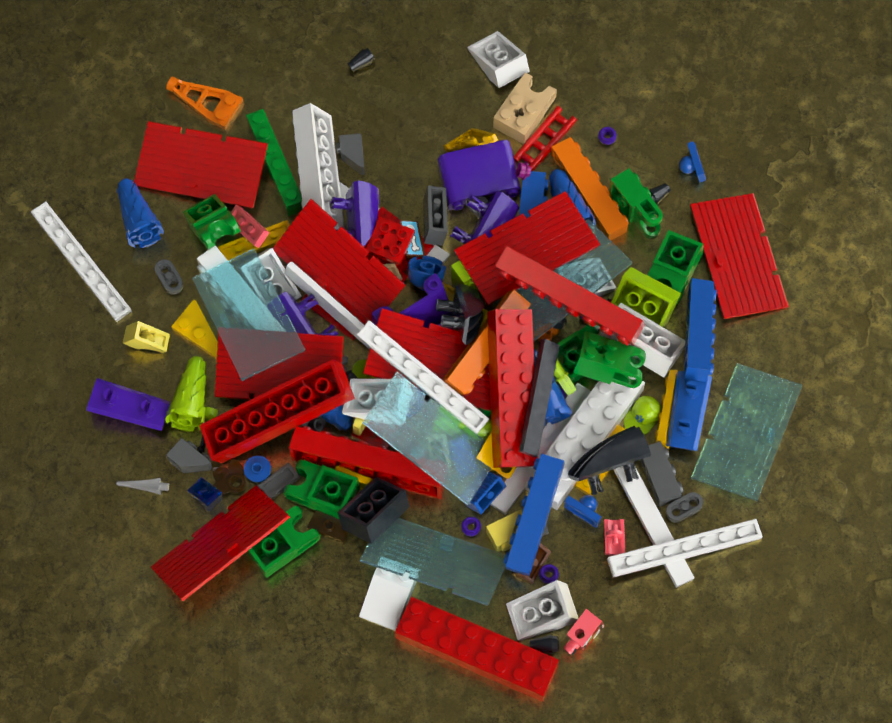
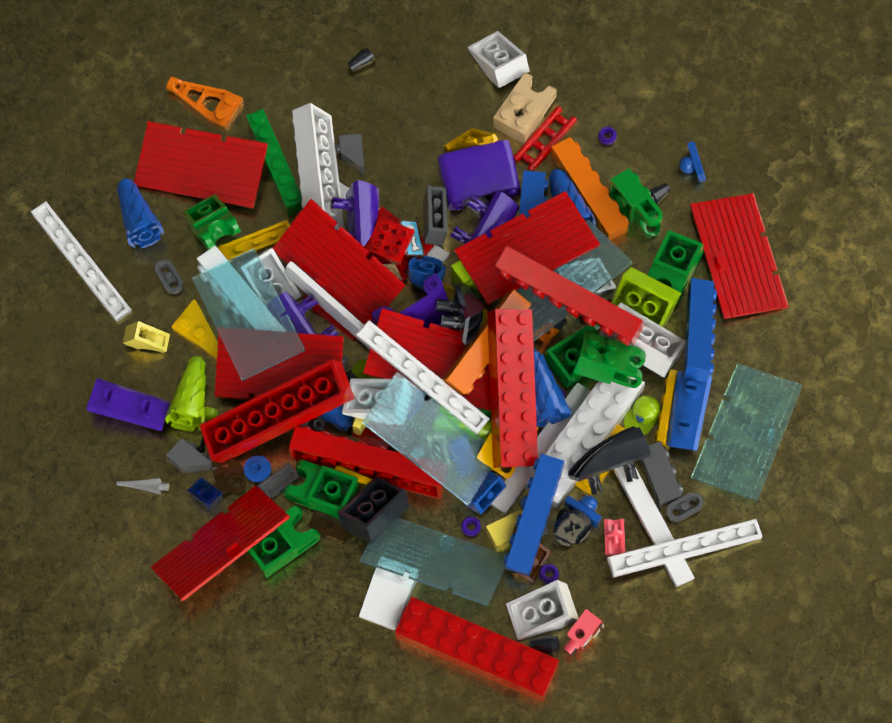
(249, 226): coral plate -> none
(523, 170): magenta plate -> none
(539, 398): black tile -> none
(563, 379): lime axle -> none
(571, 526): none -> black tile

